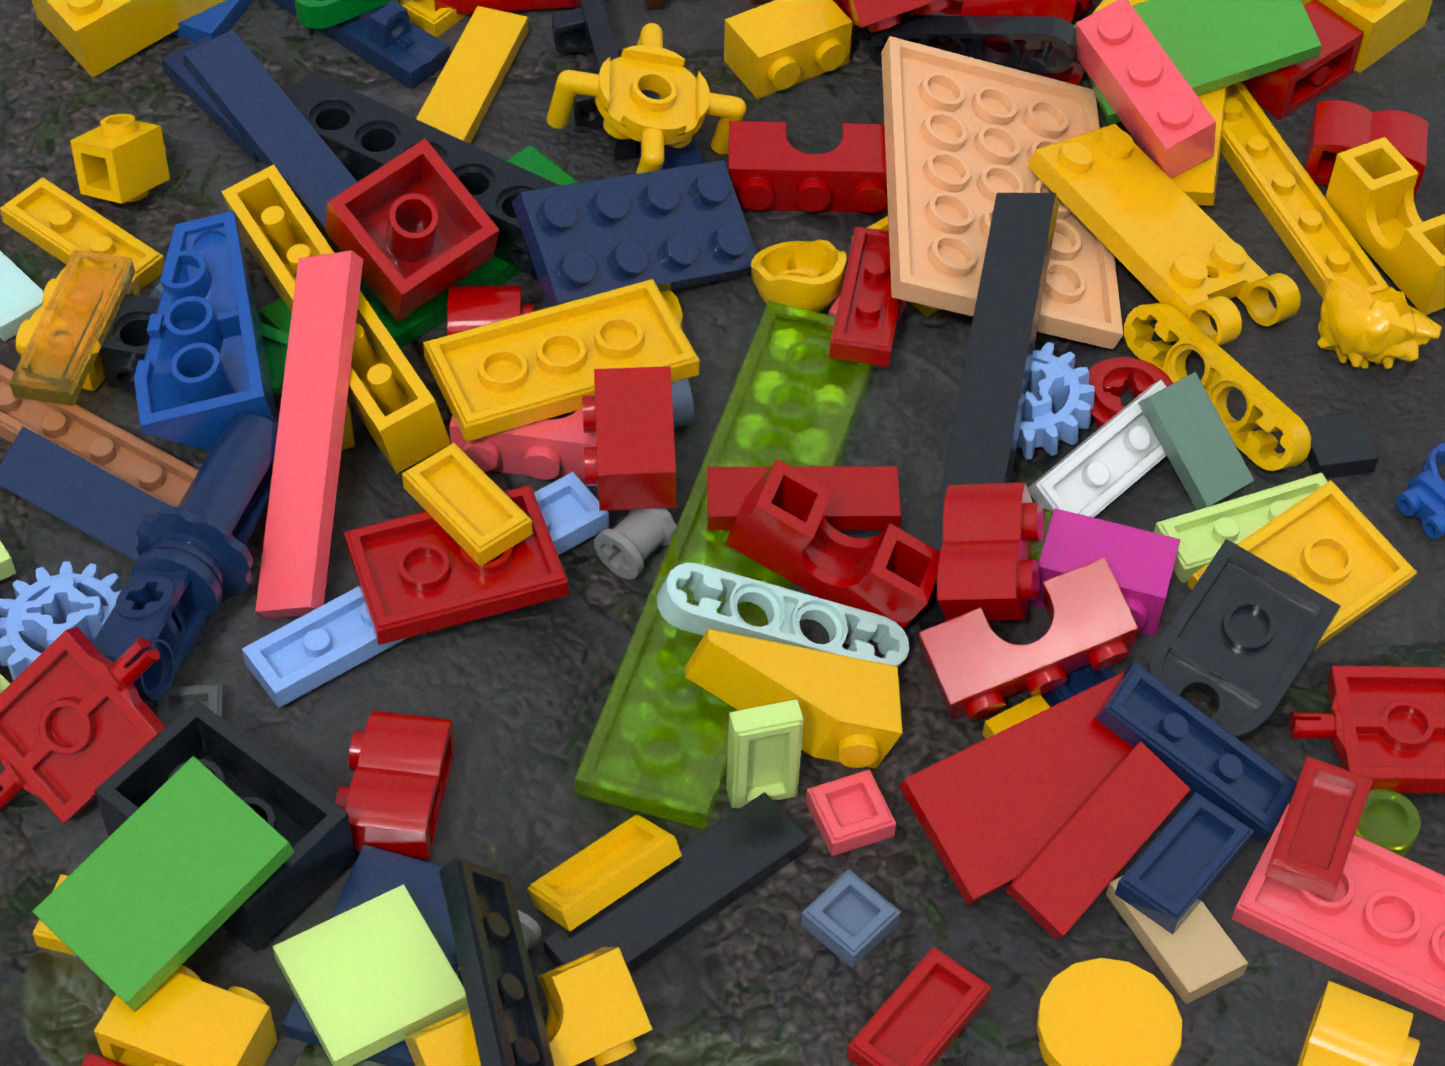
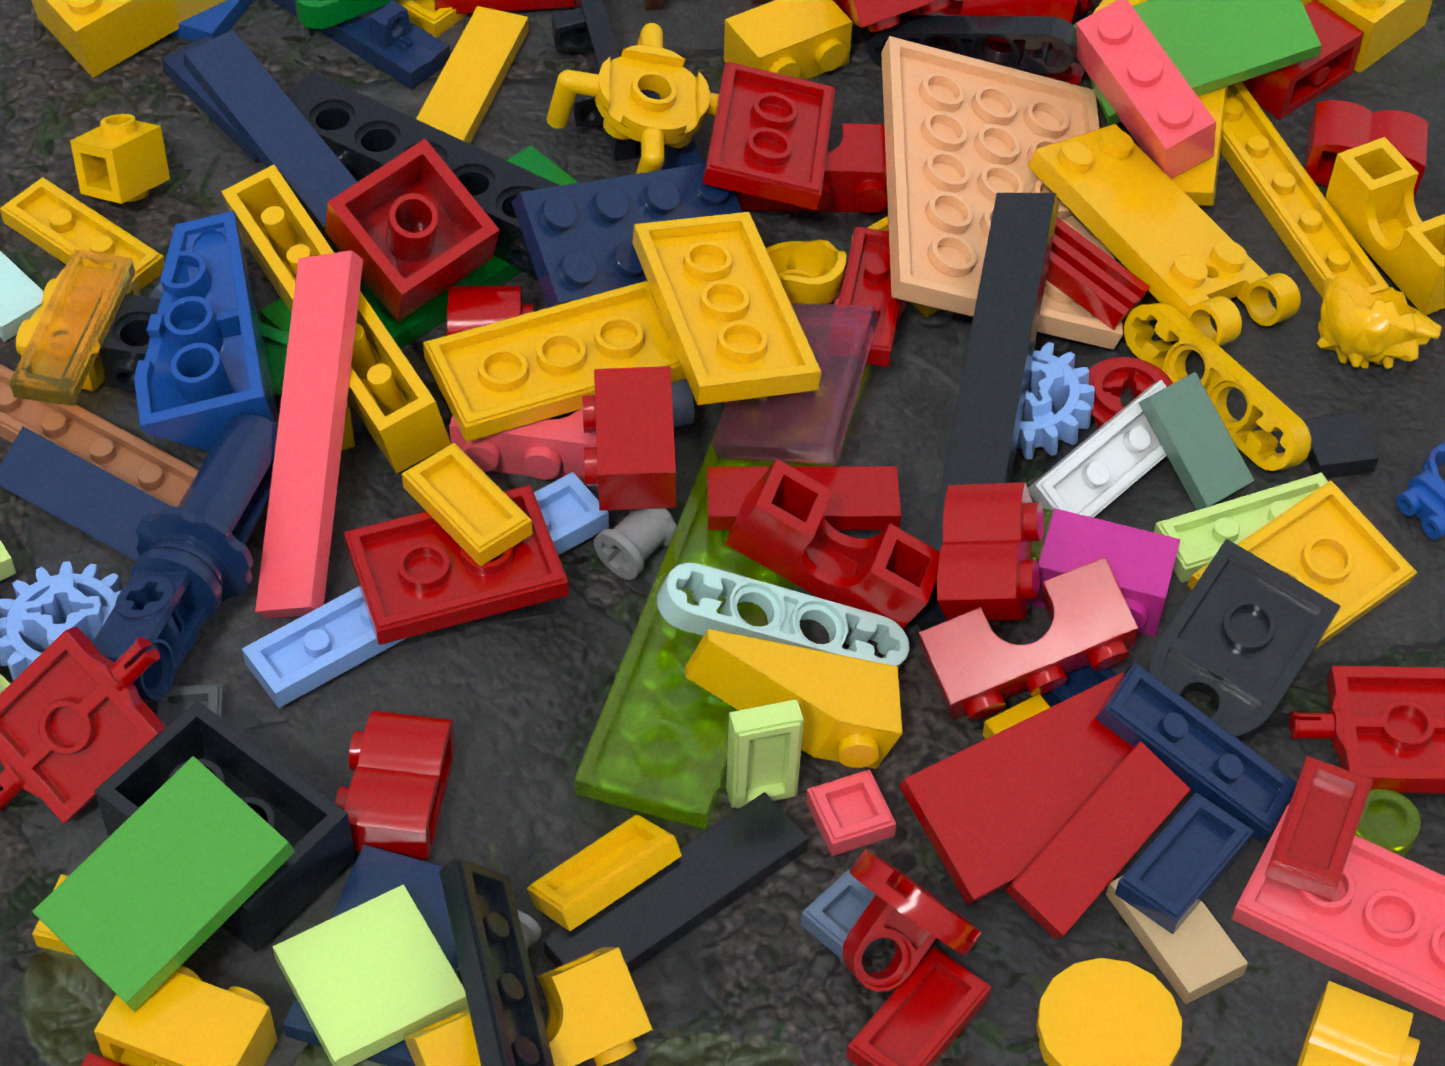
(725, 308): none -> yellow plate
(770, 136): none -> red tile
(808, 423): none -> clear pink tile
(905, 915): none -> red tile
(1092, 277): none -> red tile

